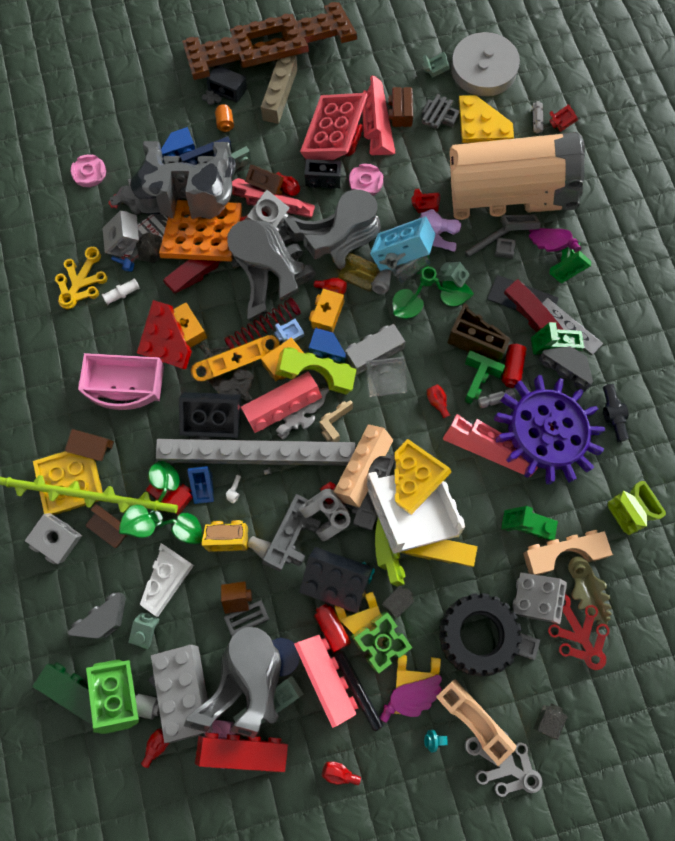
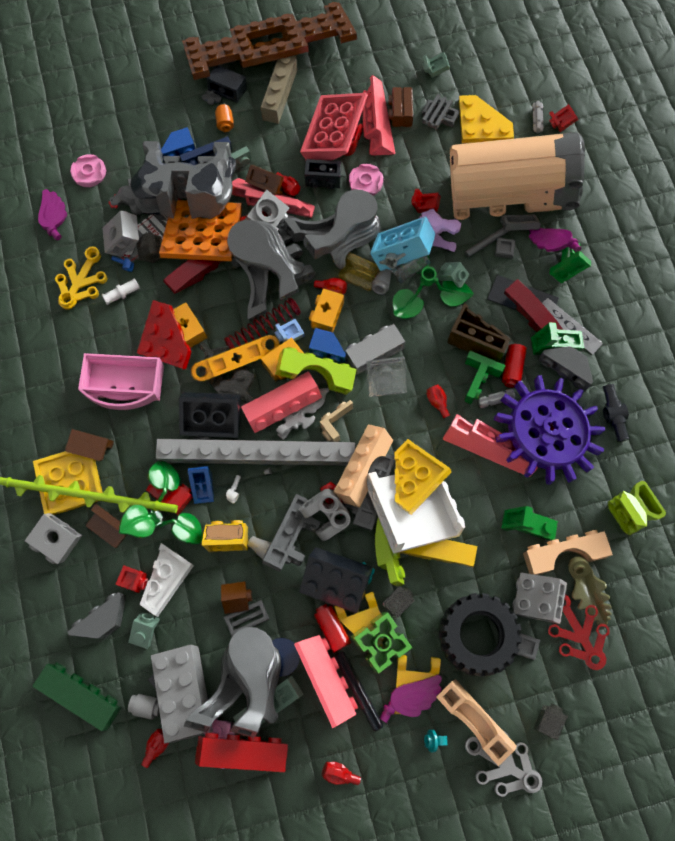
(51, 213): none -> magenta animal
(111, 696): bright green slope -> none
(132, 579): none -> red bracket
(485, 64): light grey brick -> none

